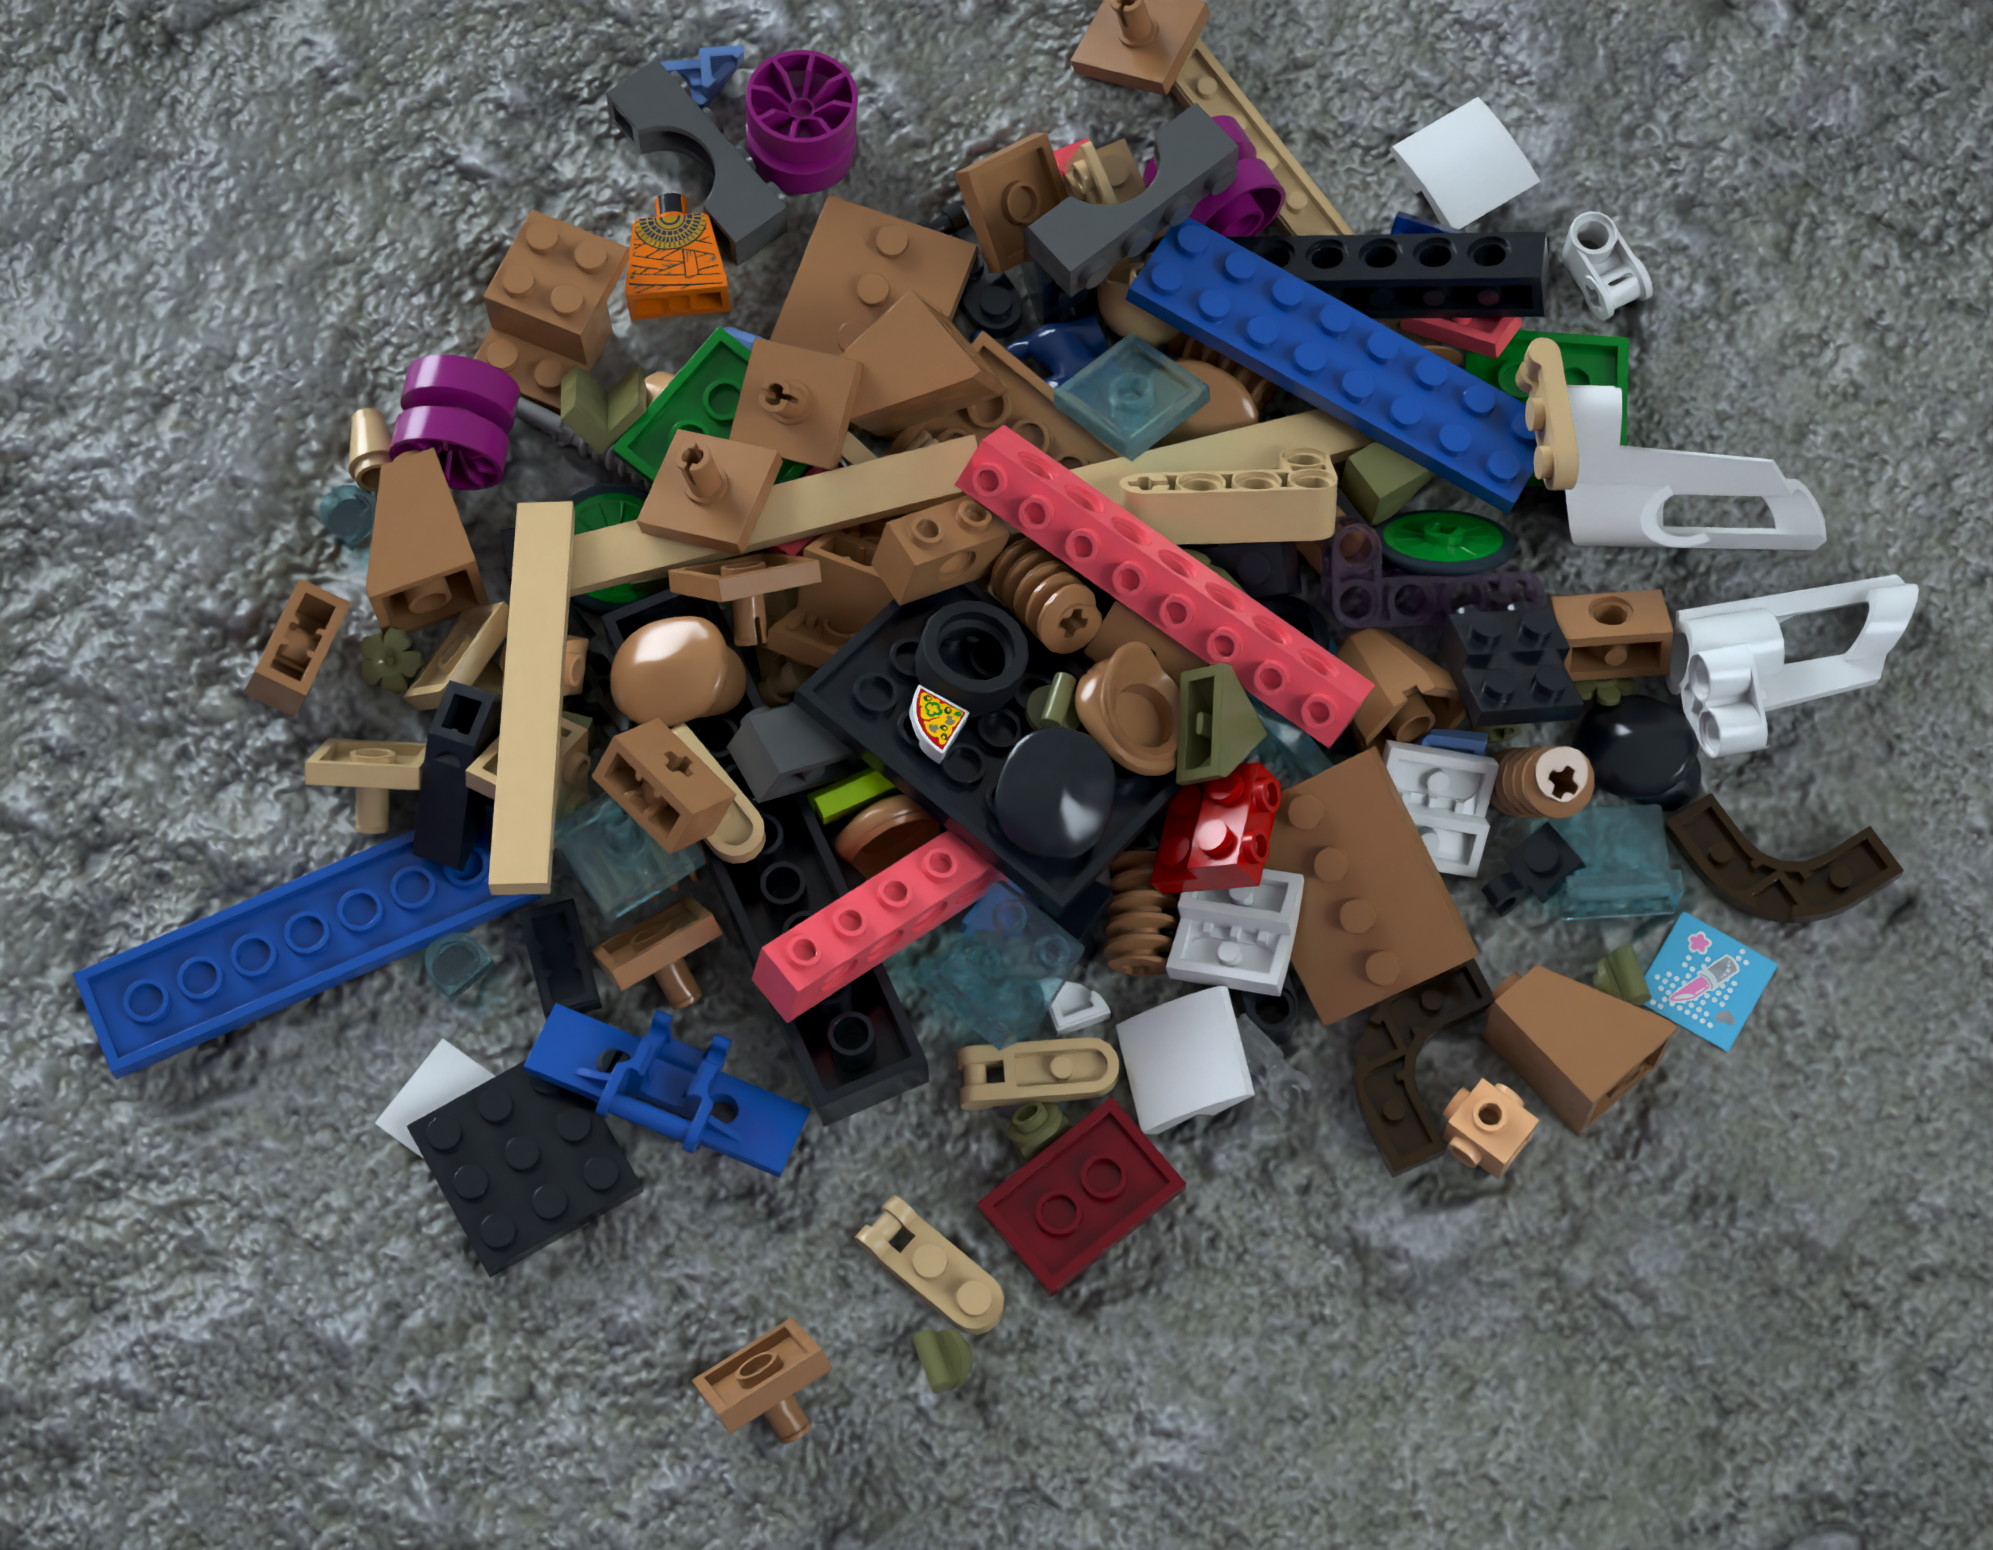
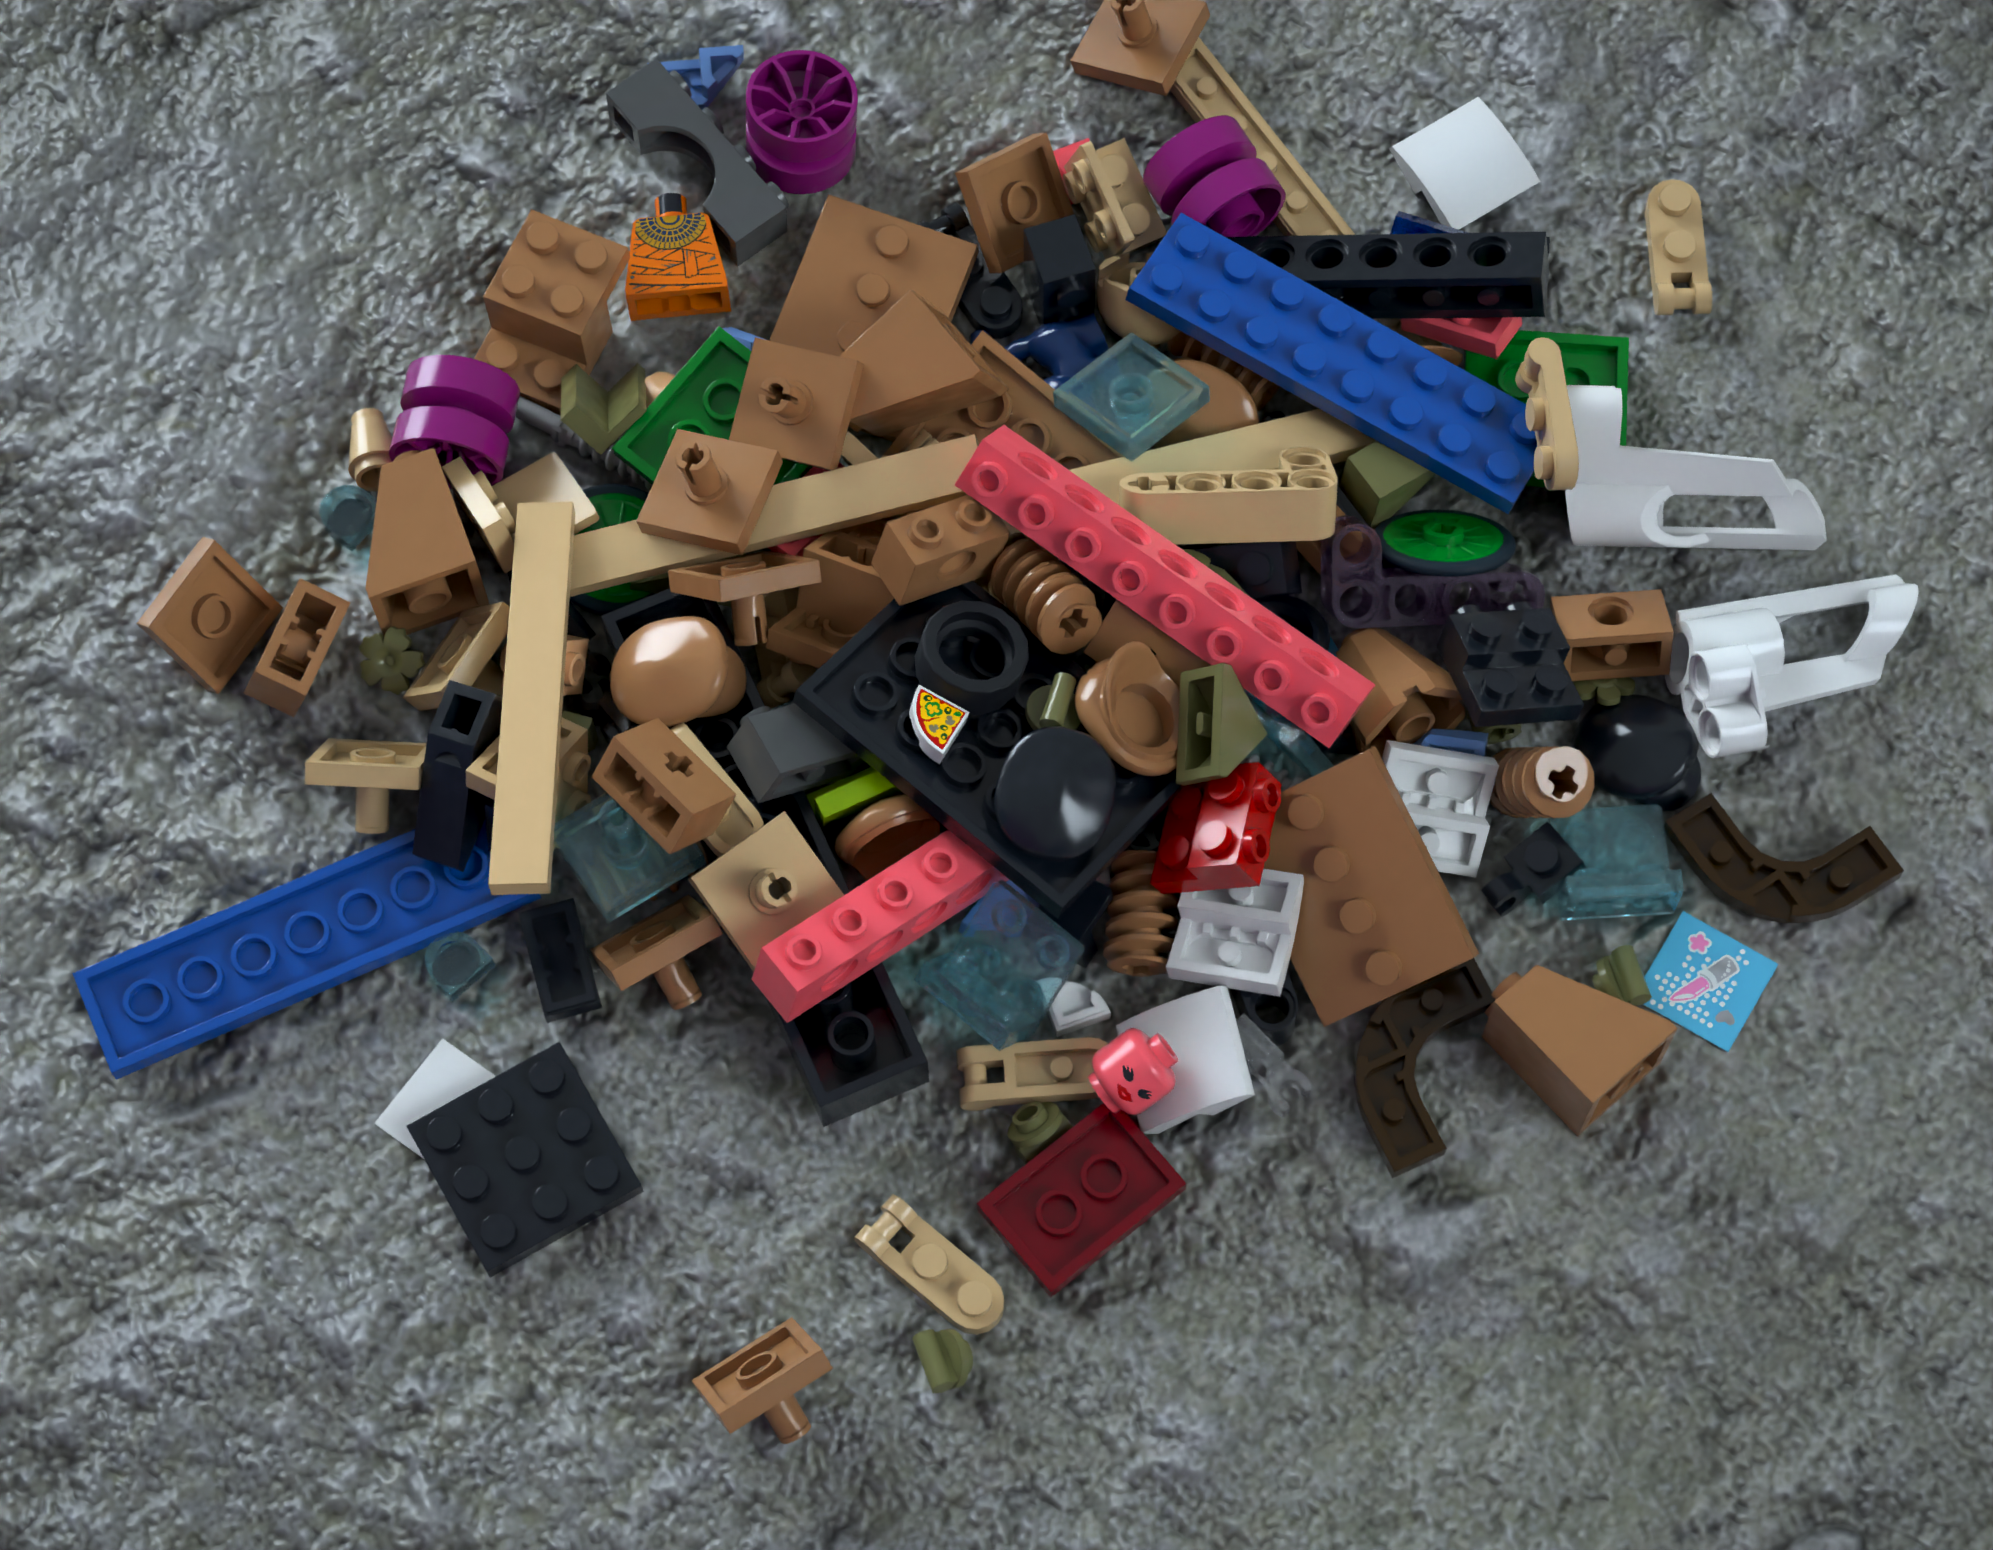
(210, 615): none -> medium nougat tile
(494, 507): none -> tan bracket
(673, 1075): blue piece -> none
(765, 886): none -> tan tile
(1084, 240): dark grey arch -> none
(1133, 1071): none -> coral head
(1488, 1127): light nougat brick -> none
(1608, 274): white piece -> none
(1677, 249): none -> tan plate

